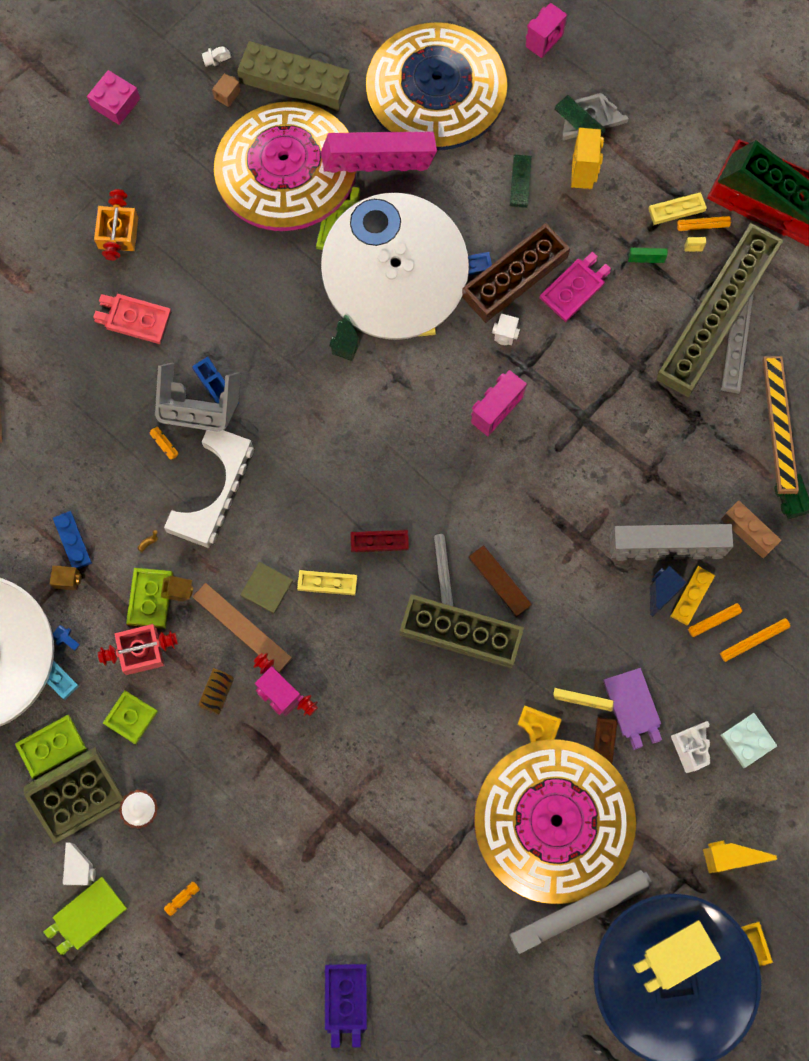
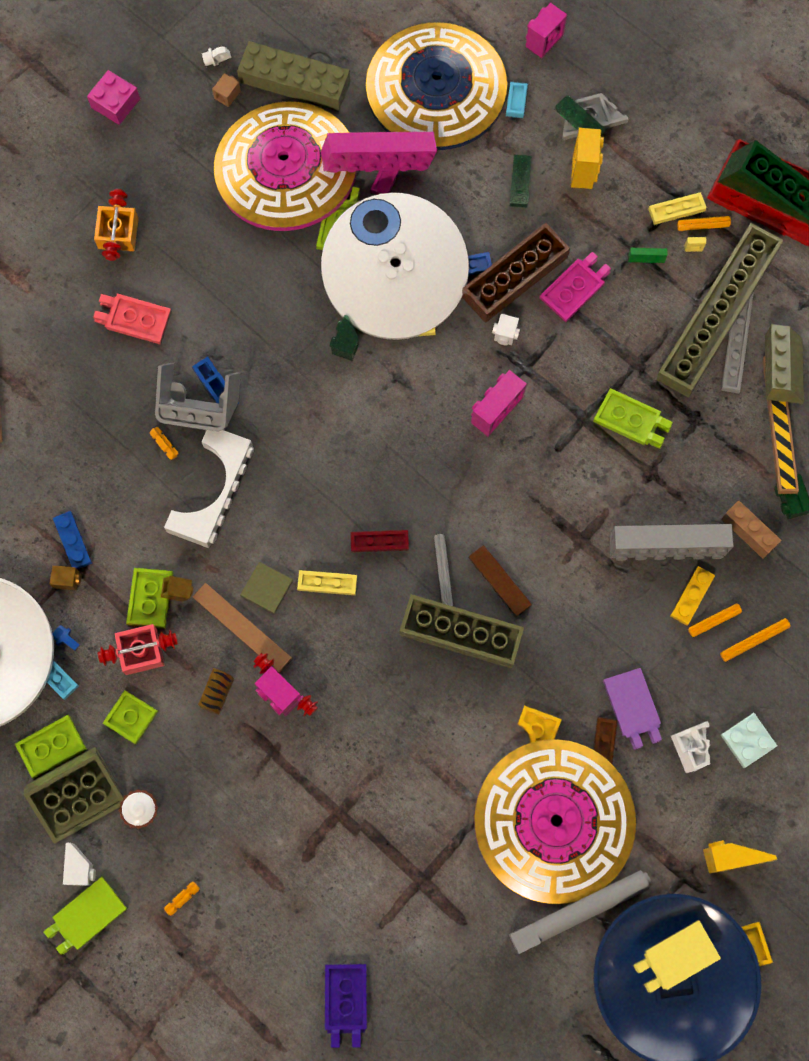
(146, 542): pearl gold piece -> none
(384, 182): none -> dark pink tile
(516, 99): none -> medium azure tile
(583, 699): light yellow tile -> none
(632, 419): none -> lime tile
(664, 588): dark blue slope -> none
(784, 365): none -> olive slope

